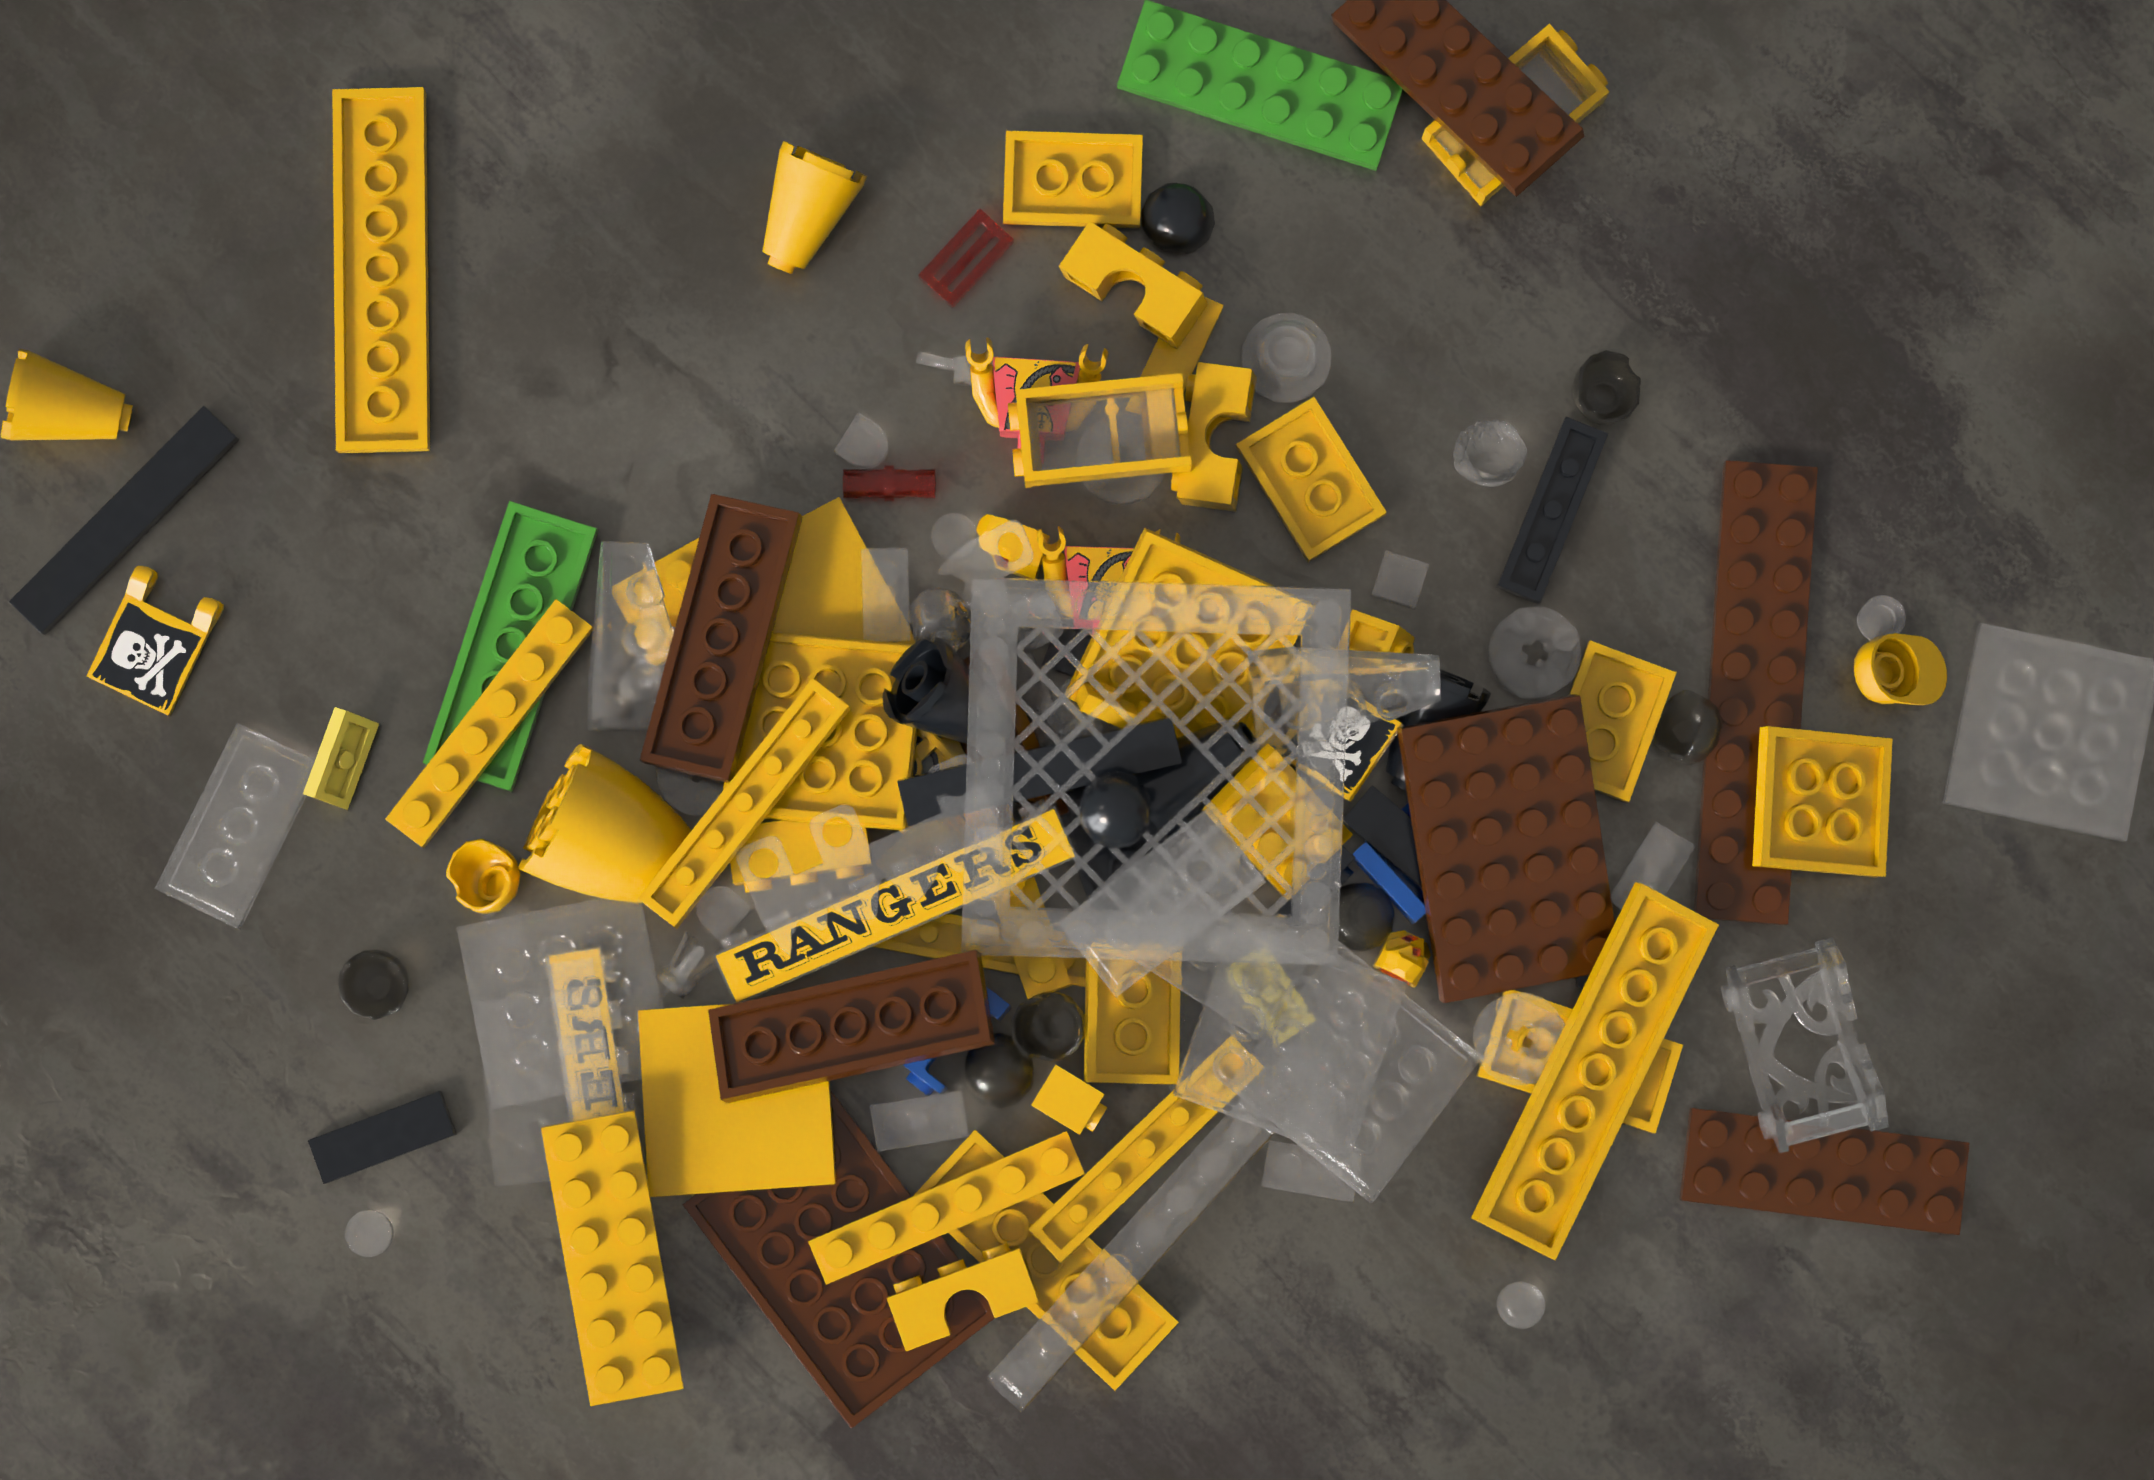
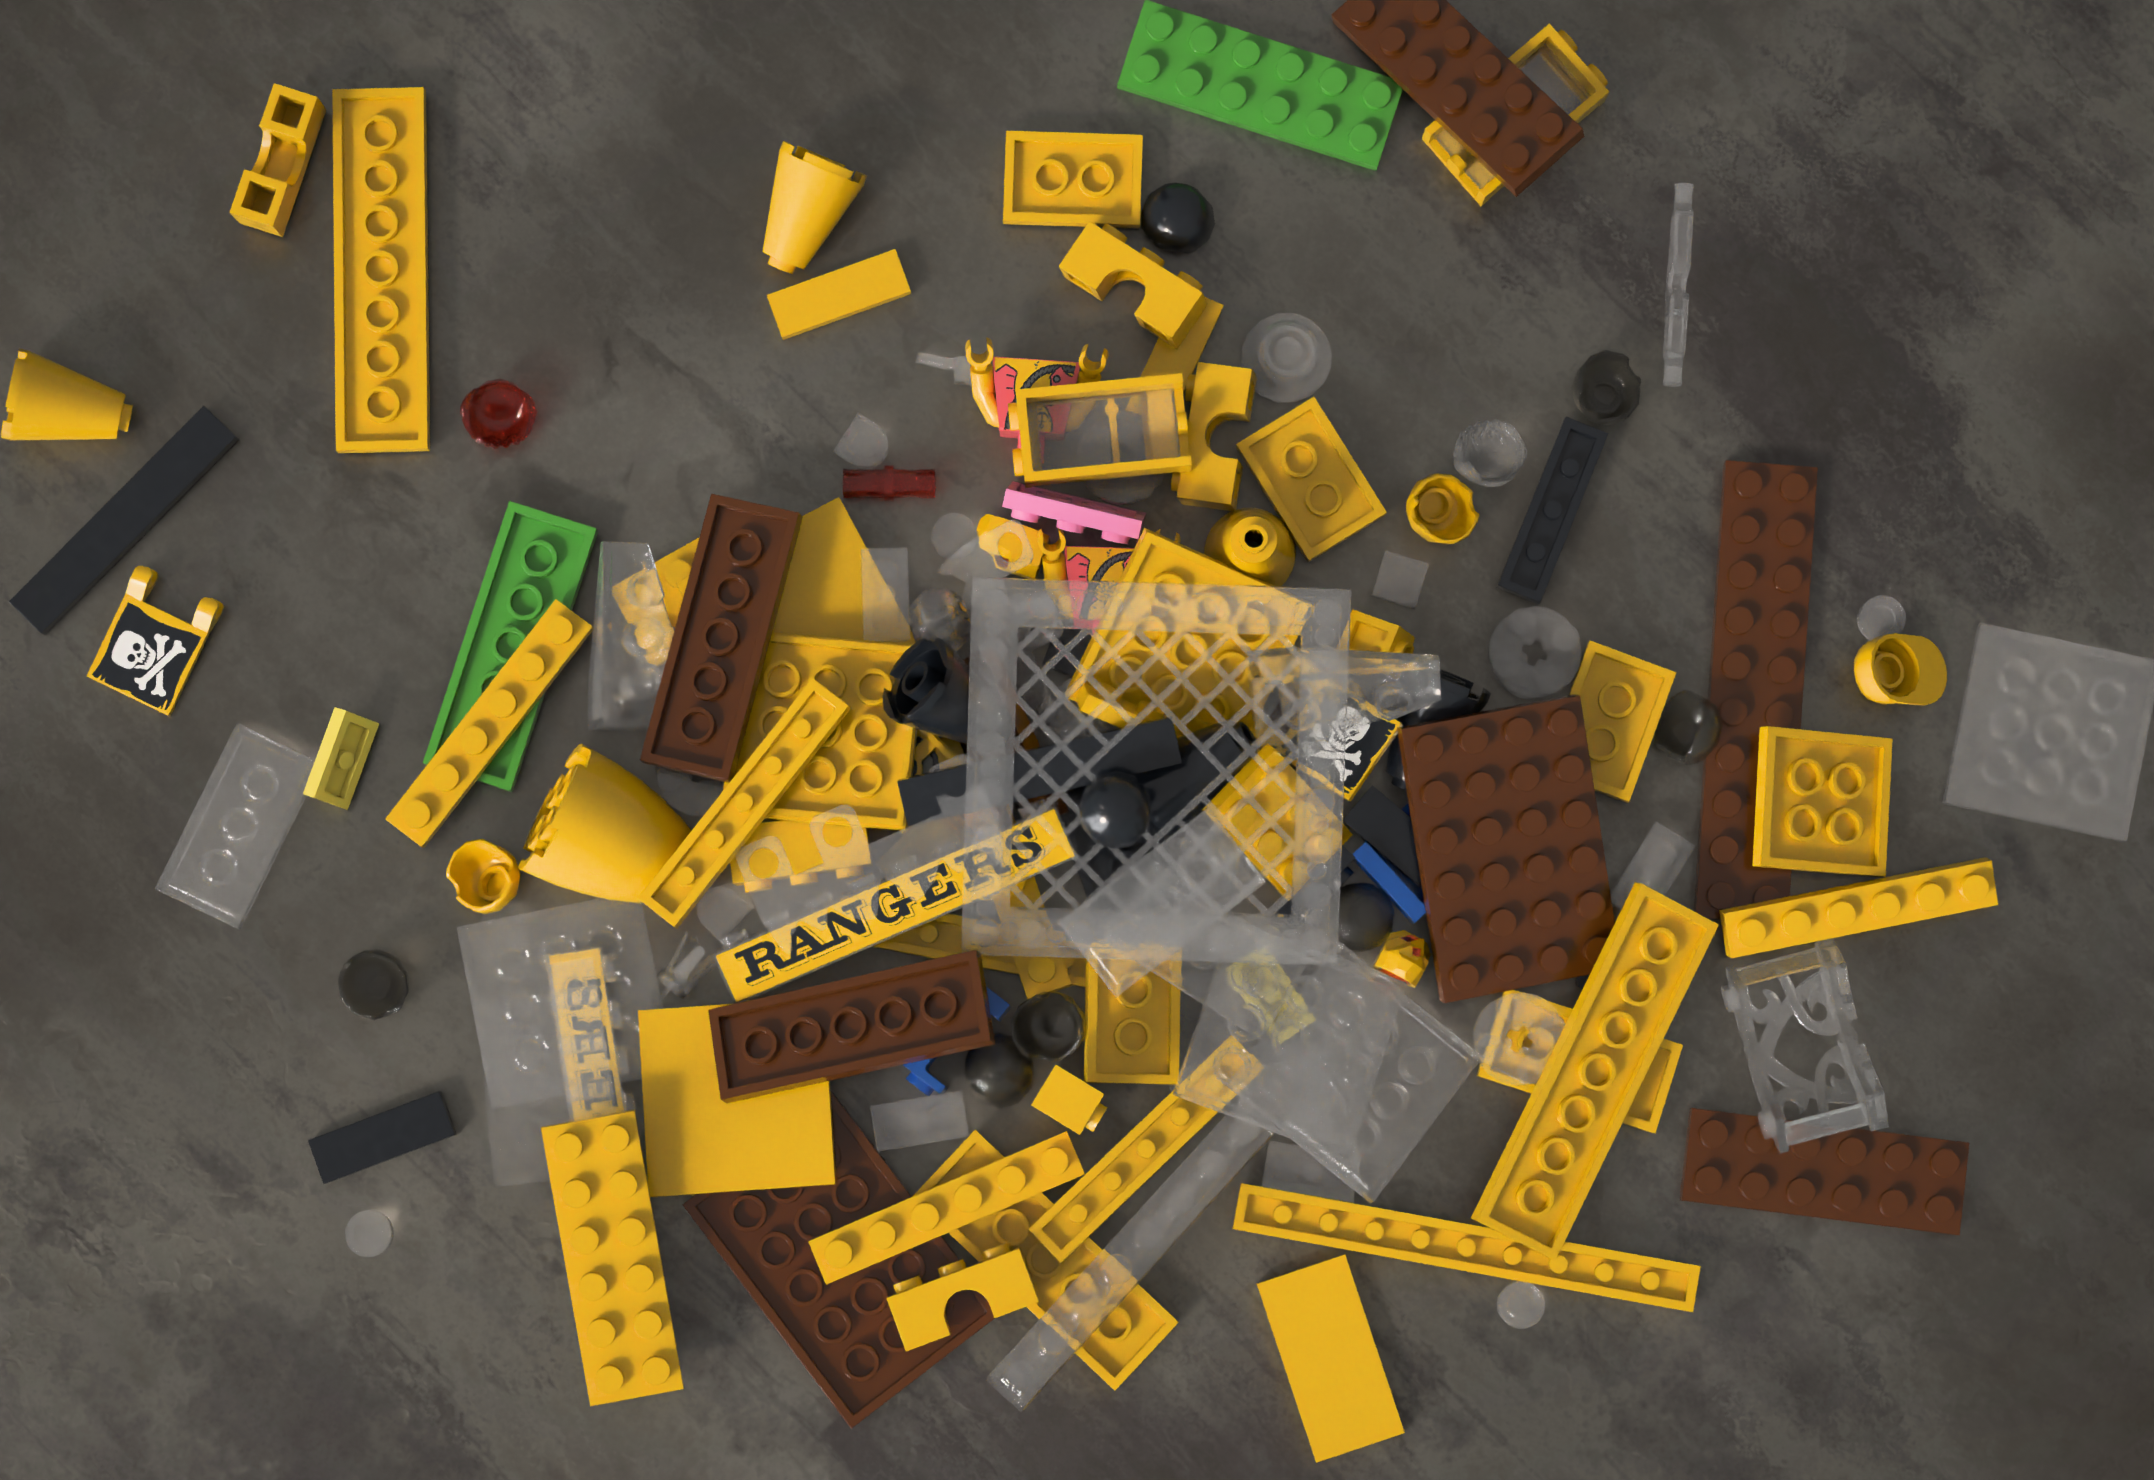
(289, 135): none -> yellow arch
(498, 414): none -> clear red hair
(839, 294): none -> yellow tile
(980, 269): clear red tile -> none
(1073, 512): none -> bright pink plate
(1270, 561): none -> yellow cone
(1330, 1358): none -> yellow tile
(1441, 509): none -> yellow hair
(1464, 1247): none -> yellow plate
(1677, 273): none -> clear piece
(1858, 907): none -> yellow plate

